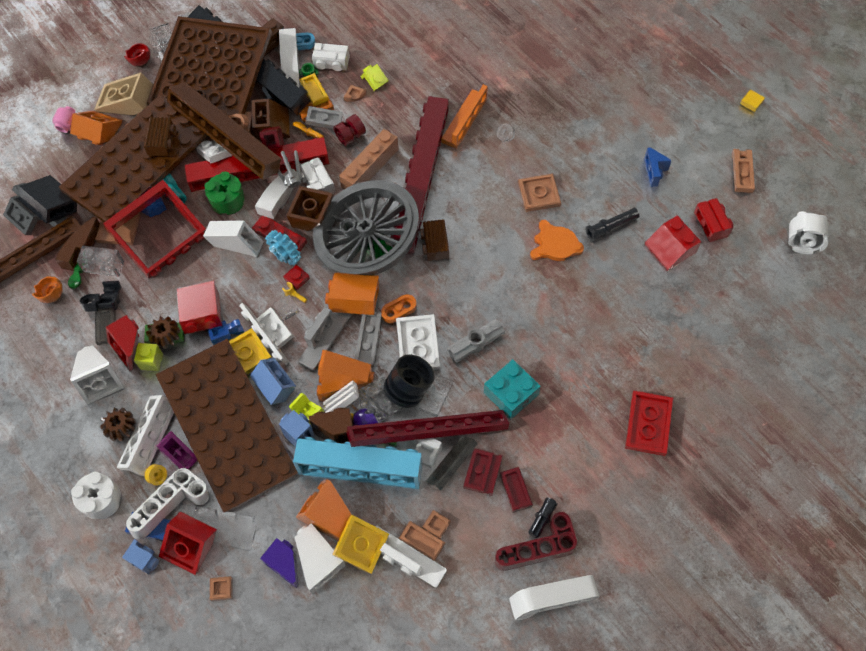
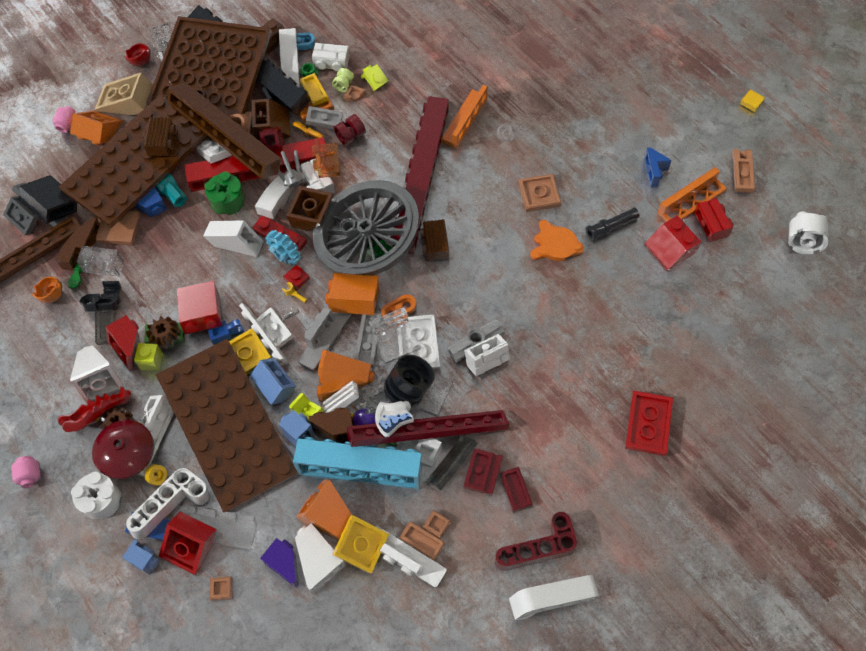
(26, 471): none -> bright pink head
(92, 411): none -> red animal
(130, 456): none -> dark red dish
(140, 204): red window -> none
(176, 451): magenta slope -> none
(326, 159): none -> clear orange bracket
(342, 80): none -> yellowish green wheel
(370, 160): nougat brick -> none
(392, 416): none -> white arm
(394, 335): none -> clear bracket
(487, 354): none -> white brick
(511, 389): teal brick -> none
(542, 517): black axle -> none
(688, 192): none -> orange fence

